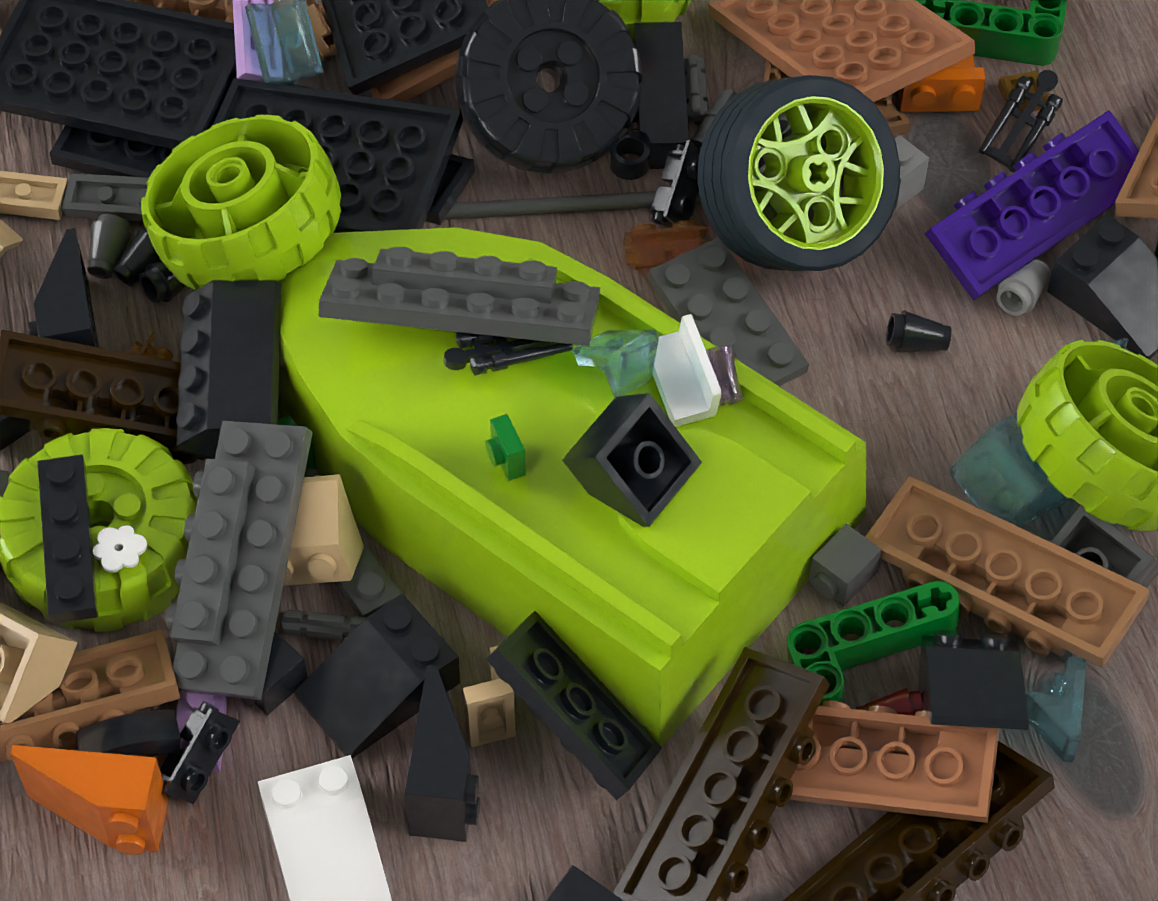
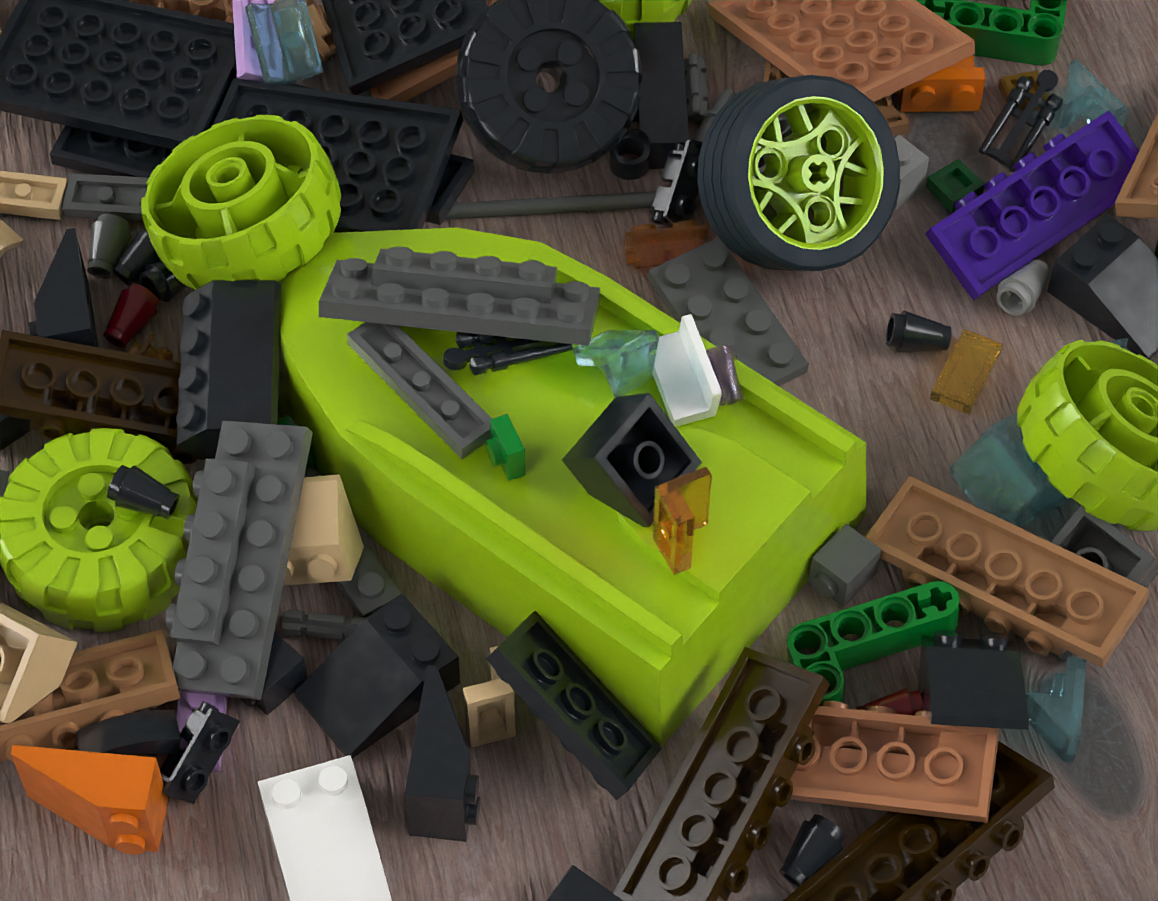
(67, 539): black plate -> none
(119, 548): white plant -> none
(131, 314): none -> dark red cone
(141, 493): none -> black cone
(422, 386): none -> dark grey plate
(678, 511): none -> clear orange panel
(813, 848): none -> black cone
(953, 184): none -> dark green plate
(966, 371): none -> clear yellow tile
(1087, 98): none -> clear light blue slope

